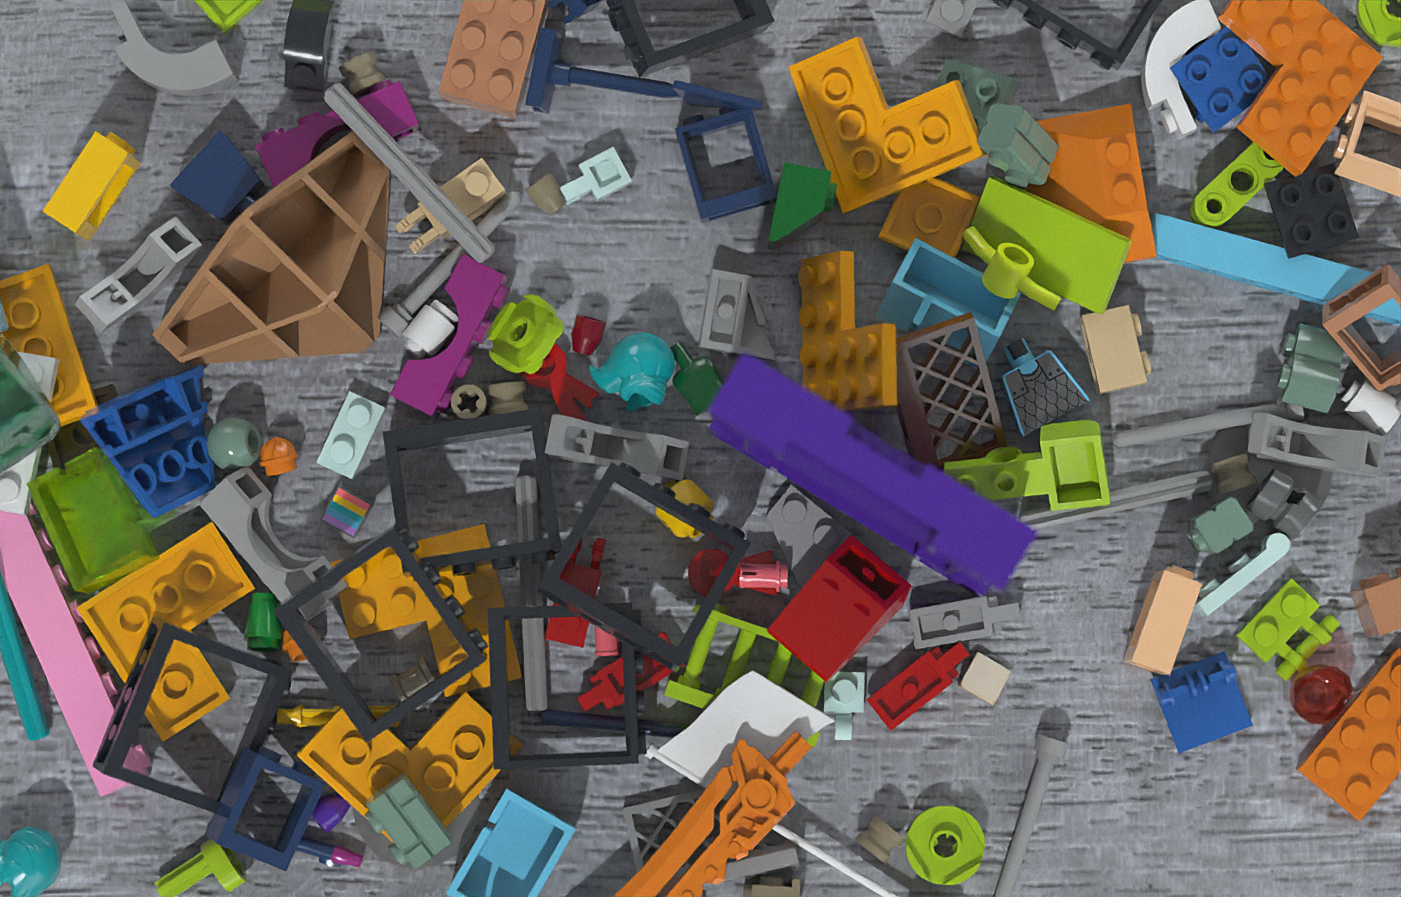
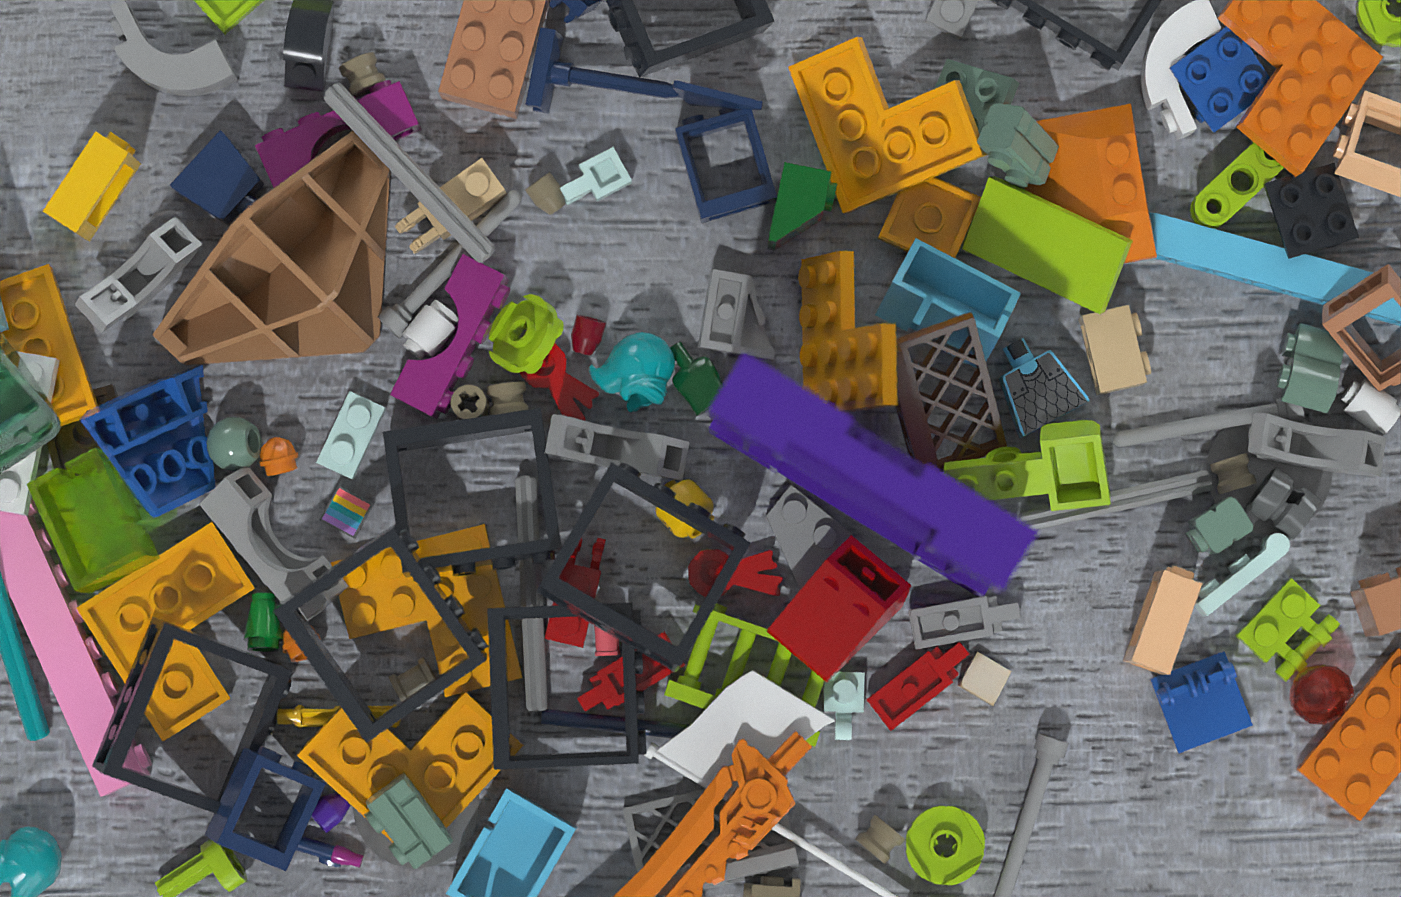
(764, 575): coral pin -> none
(1008, 270): neon yellow piece -> none

